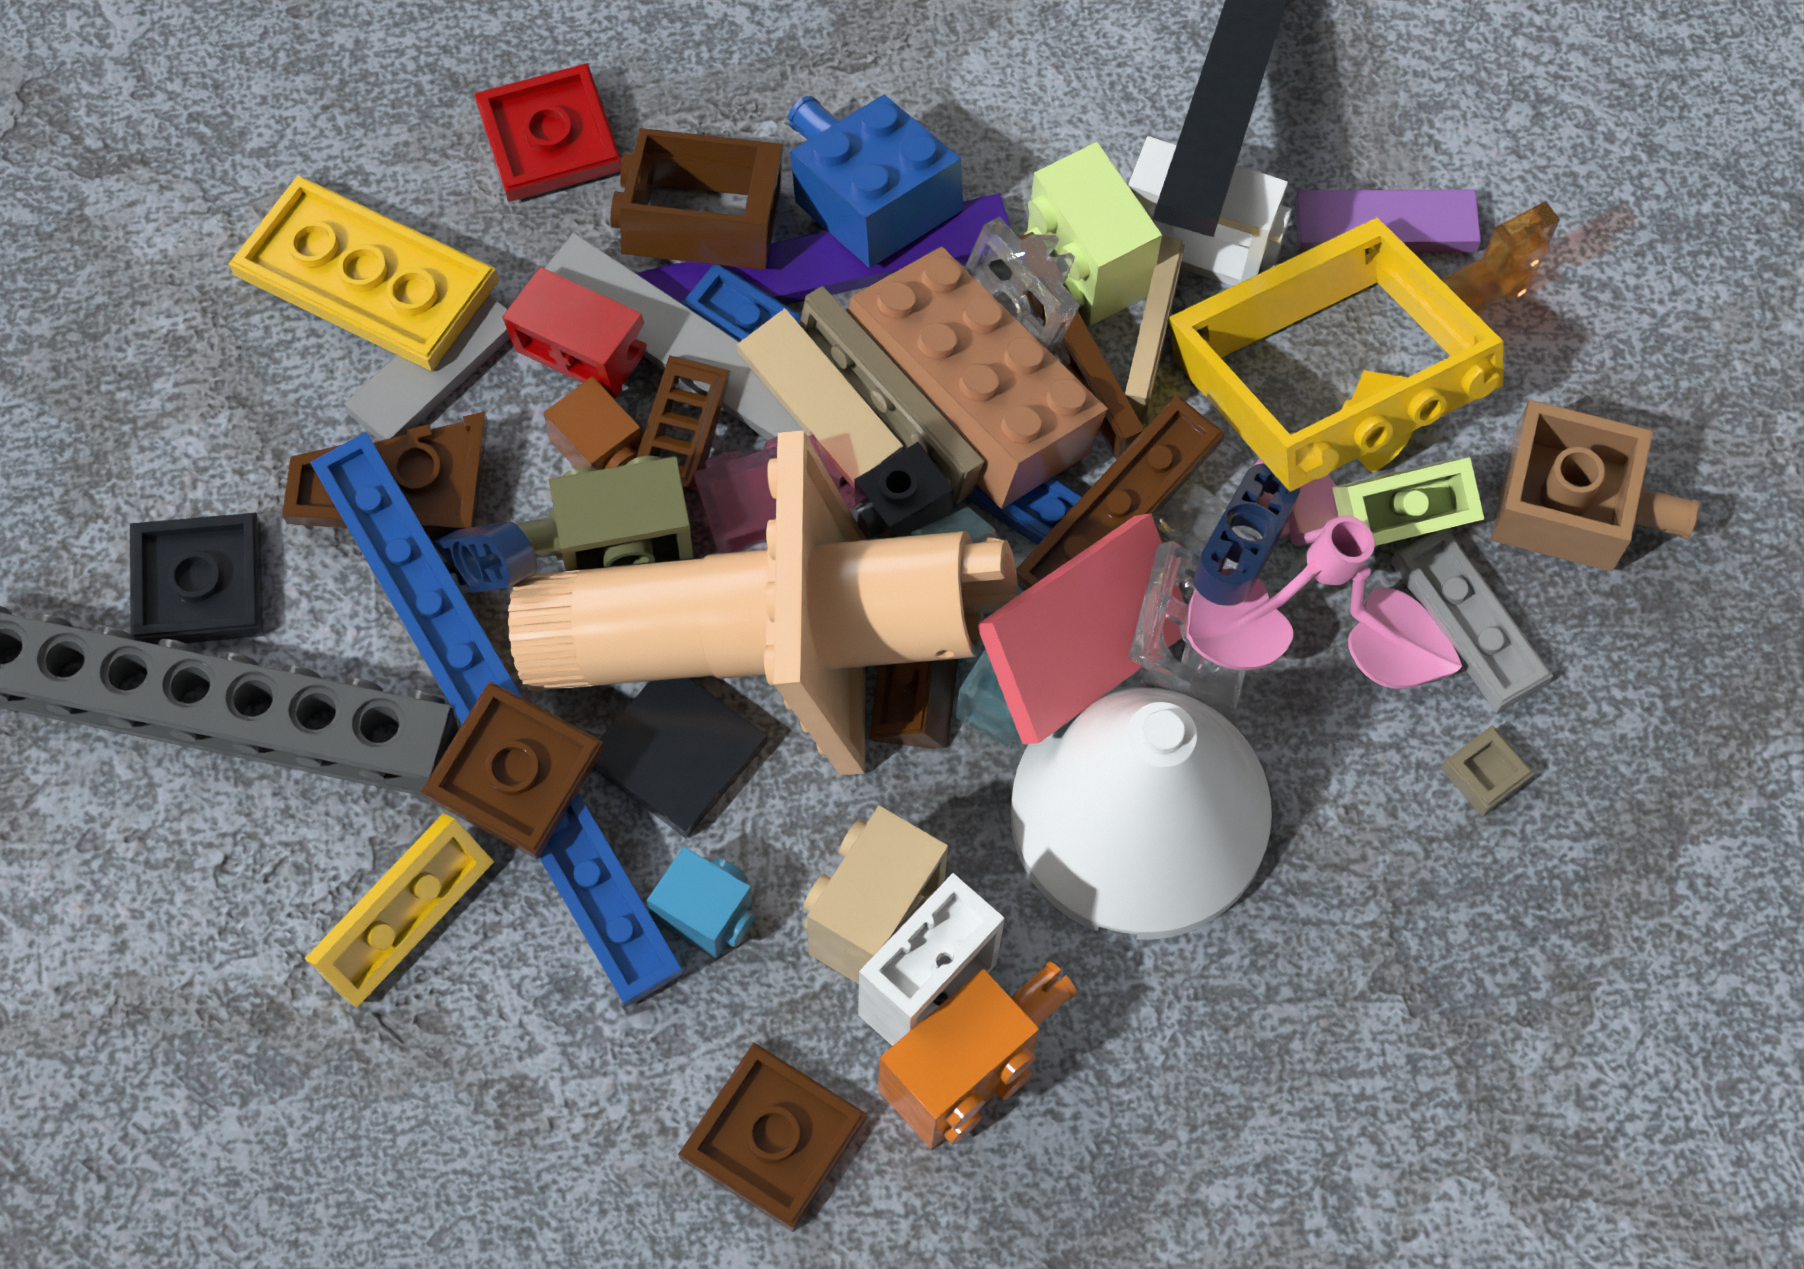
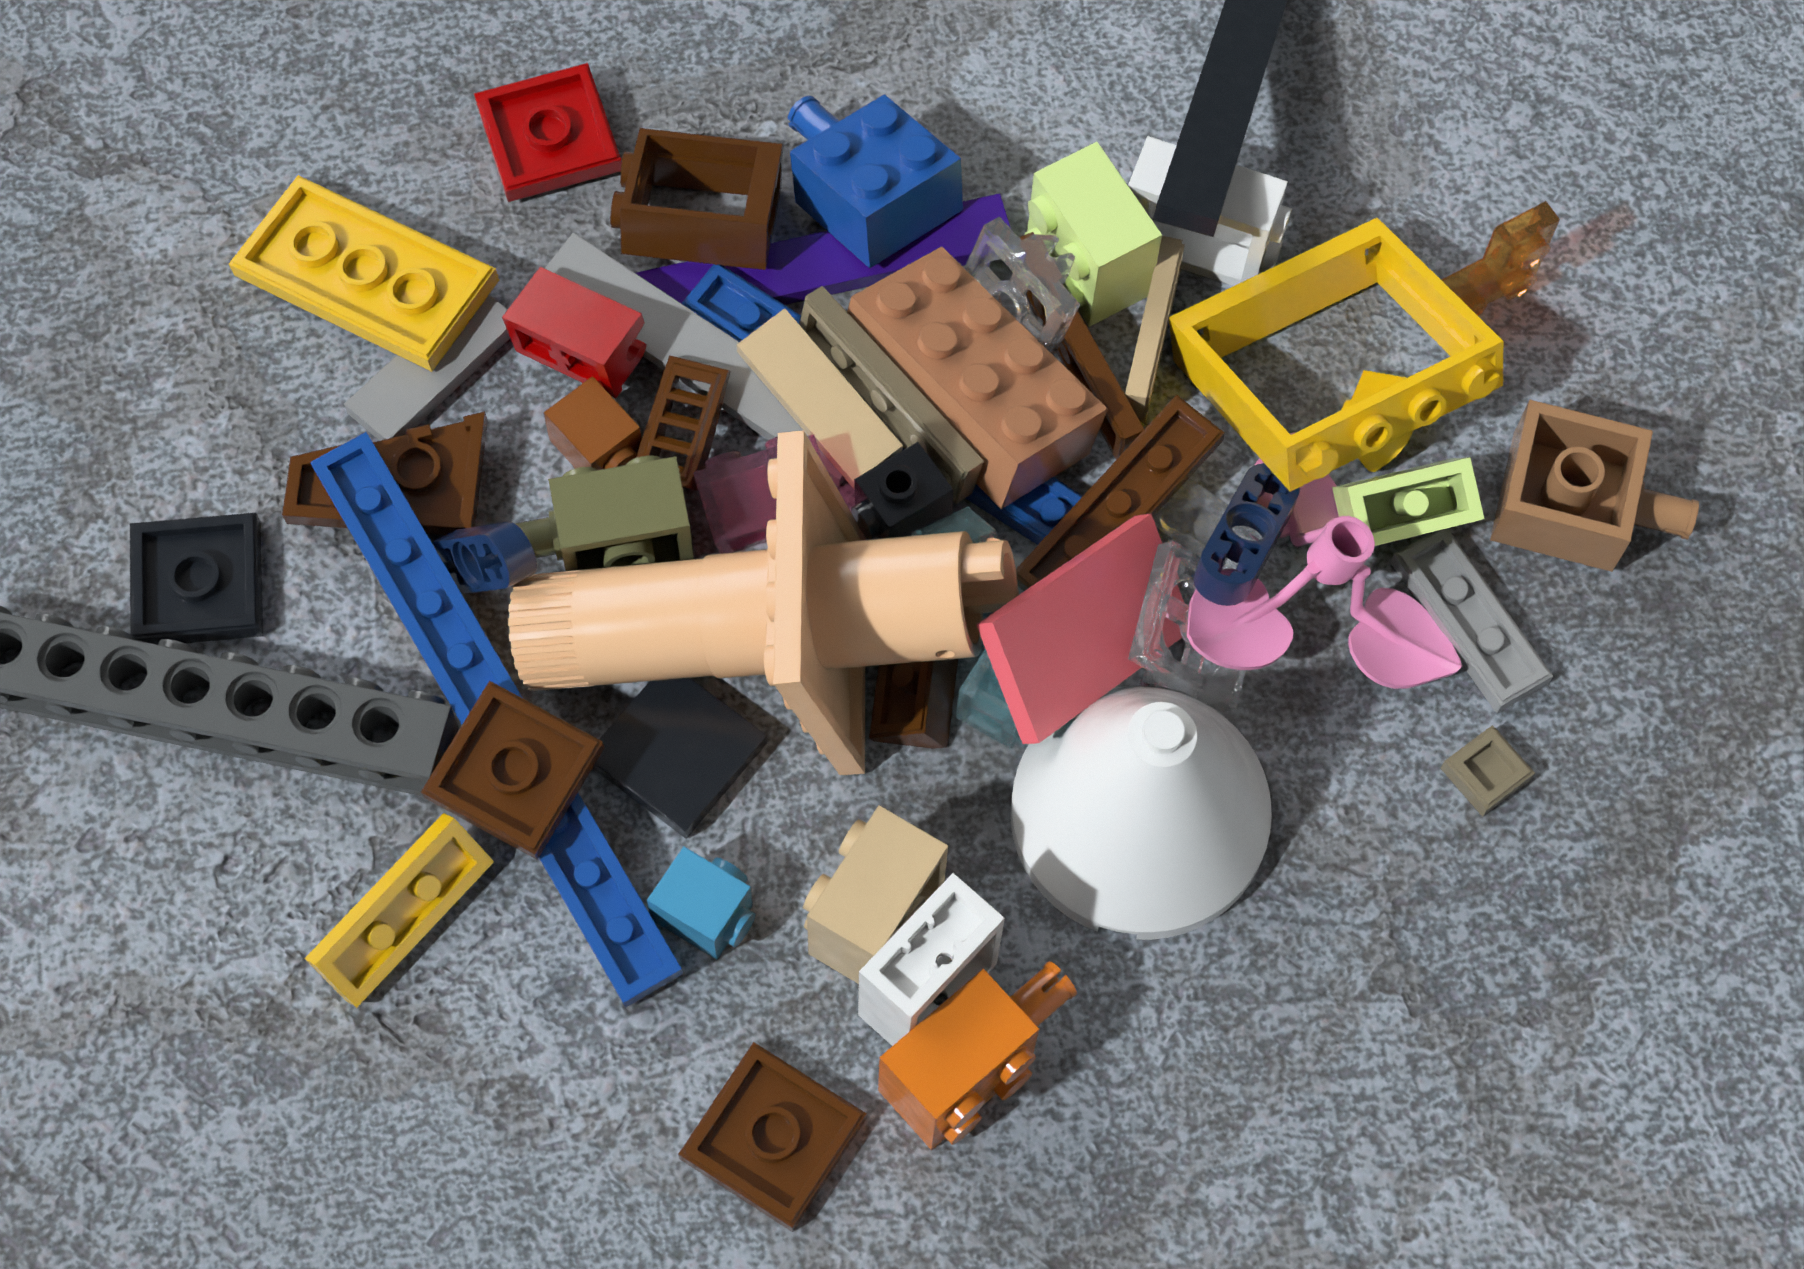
(1417, 217): medium lavender tile -> none

